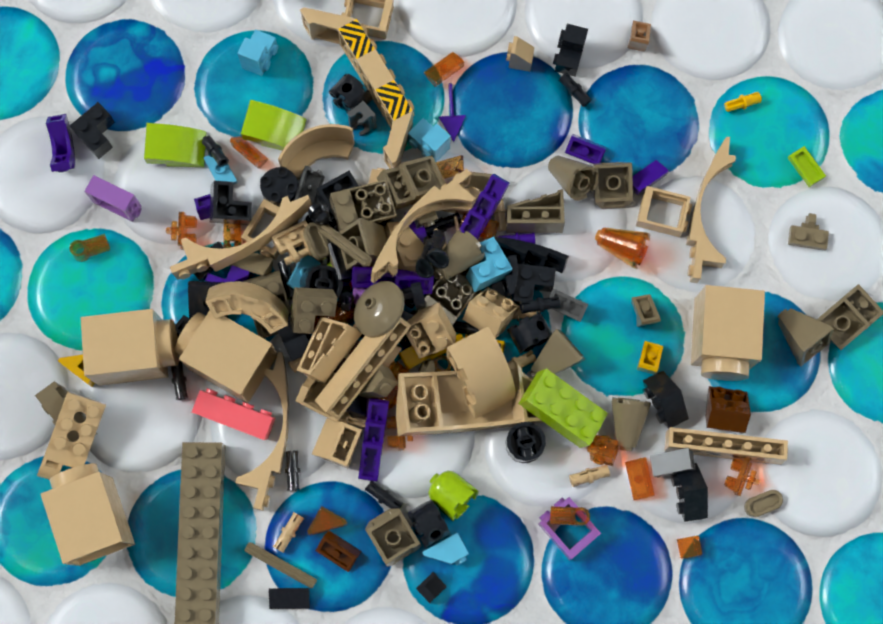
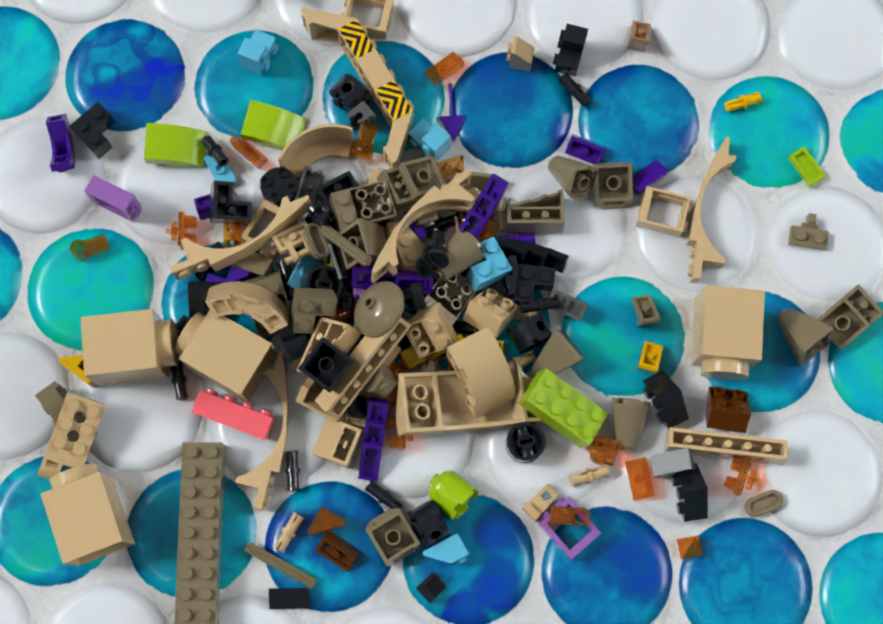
(326, 364): none -> black slope
(363, 146): none -> clear orange piece
(540, 502): none -> tan leg
(624, 244): clear orange cone -> none

